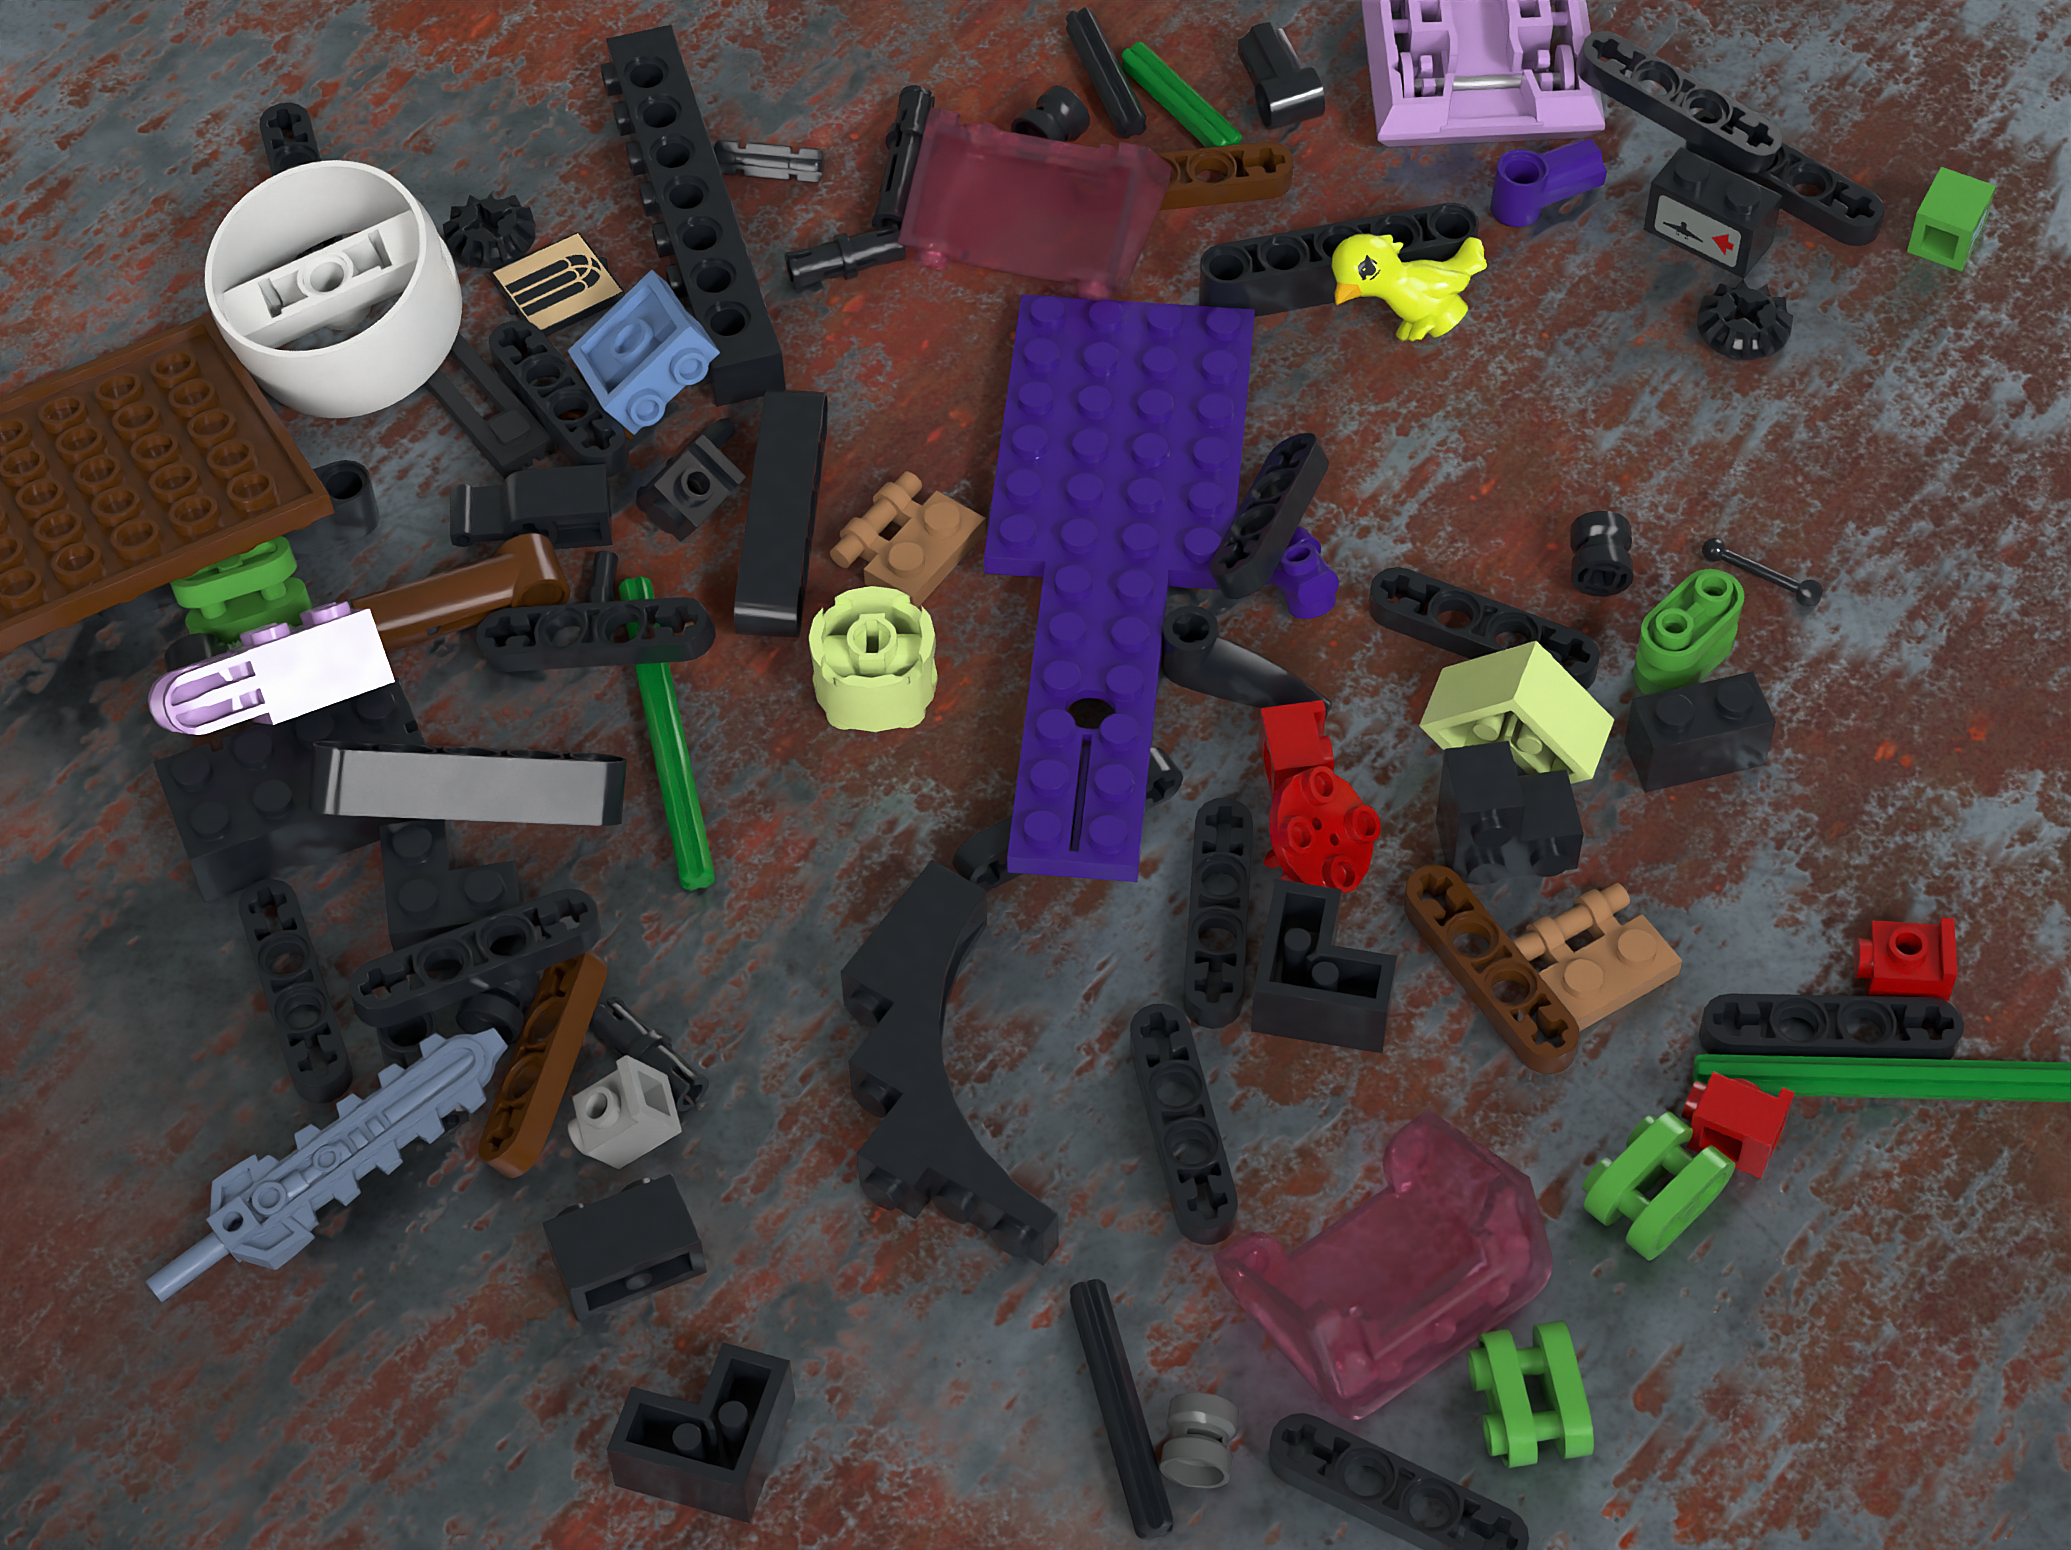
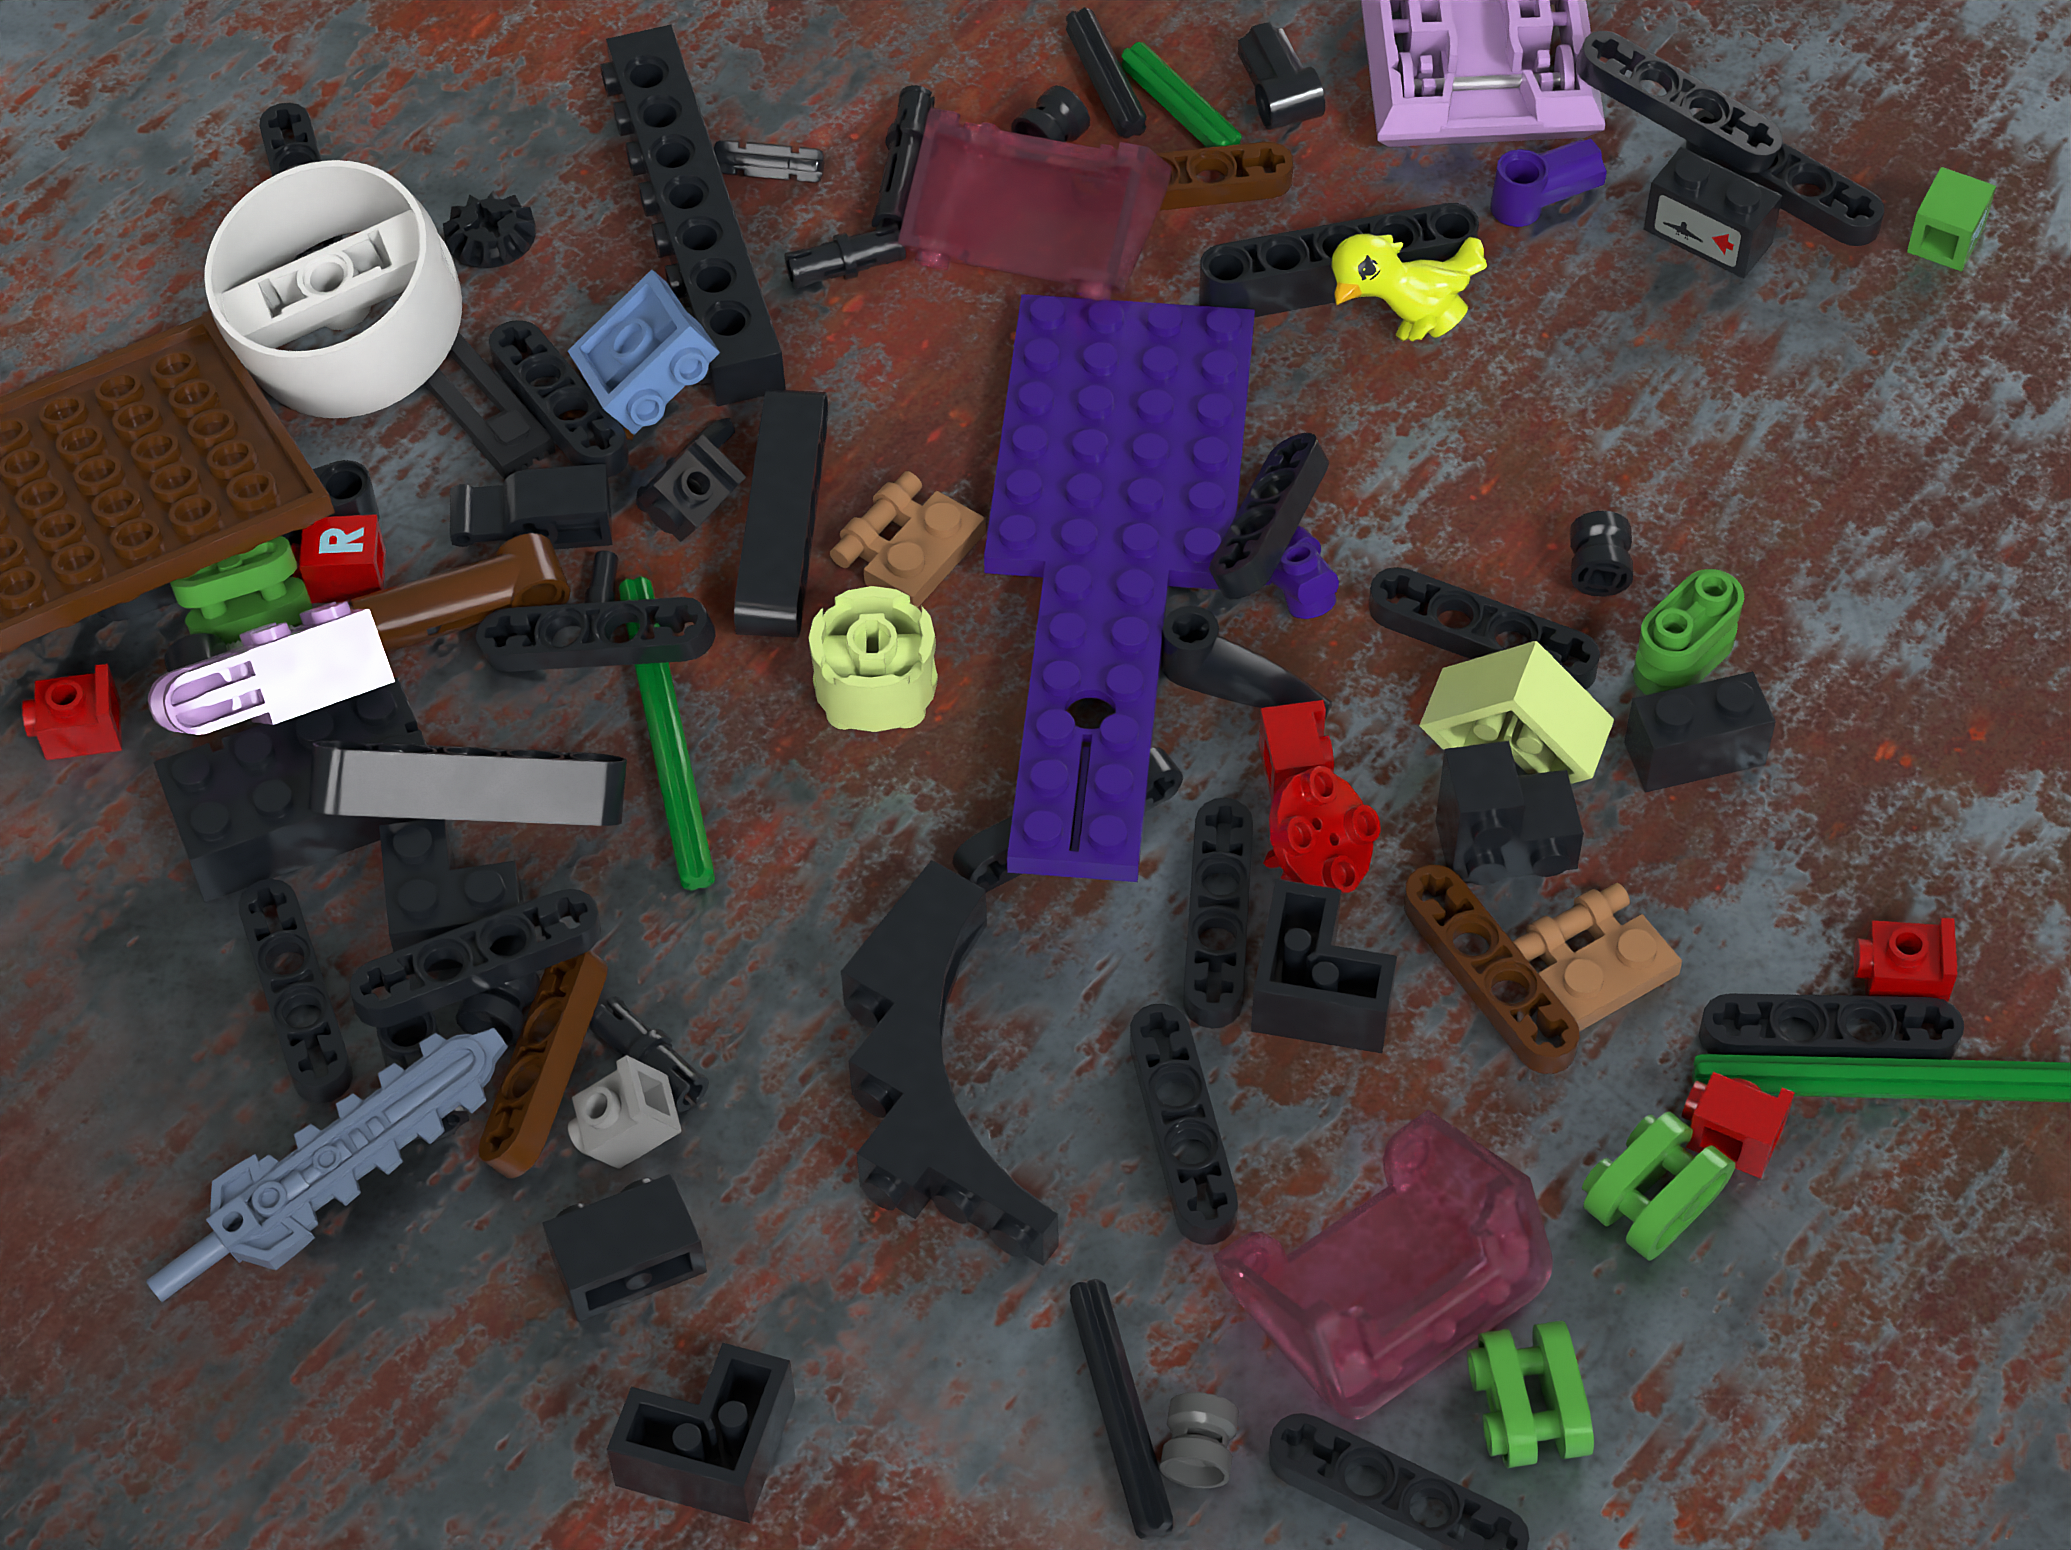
(75, 715): none -> red brick
(341, 558): none -> red brick
(558, 285): piece -> none
(1740, 337): black gear -> none
(1807, 592): black hinge -> none

